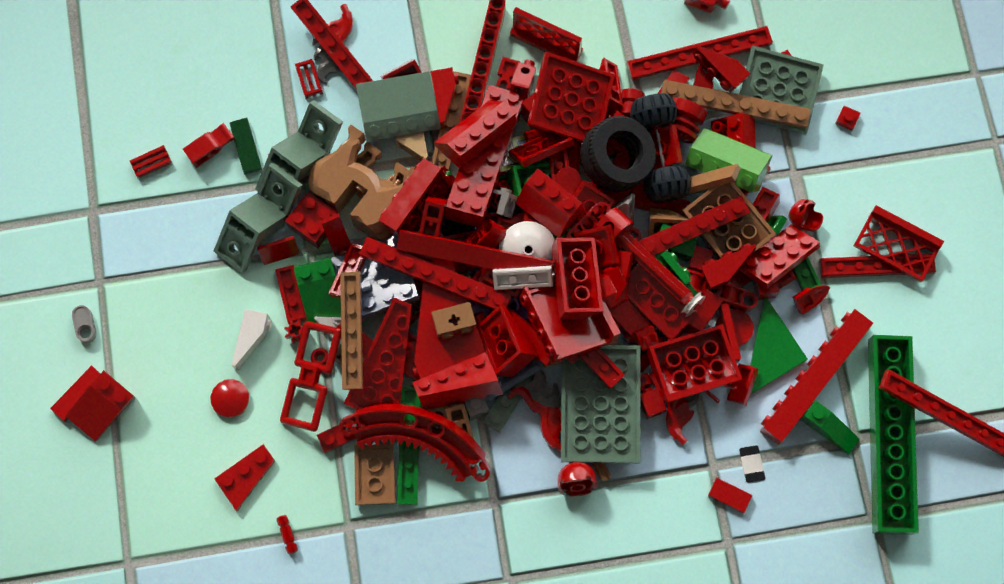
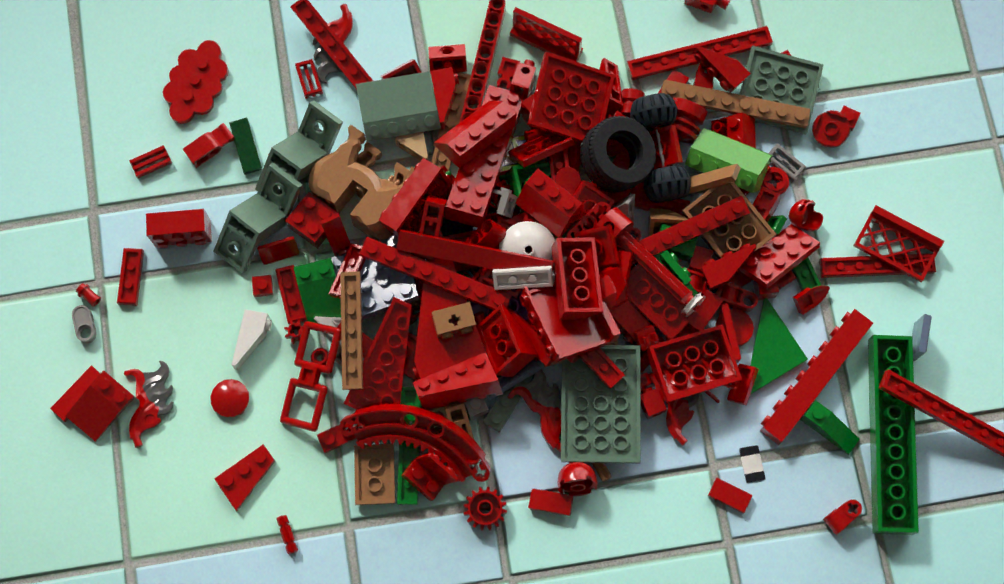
(86, 293): none -> red pin
(130, 276): none -> red tile
(152, 398): none -> piece
(178, 228): none -> red brick
(195, 82): none -> red plate
(262, 285): none -> red plate
(429, 475): none -> red bracket
(448, 56): none -> red brick
(489, 498): none -> red gear
(551, 502): none -> red slope
(778, 175): none -> red gear
(796, 162): none -> light grey tile
(831, 129): none -> red tile
(840, 517): none -> red piece
(920, 336): none -> sand blue tile

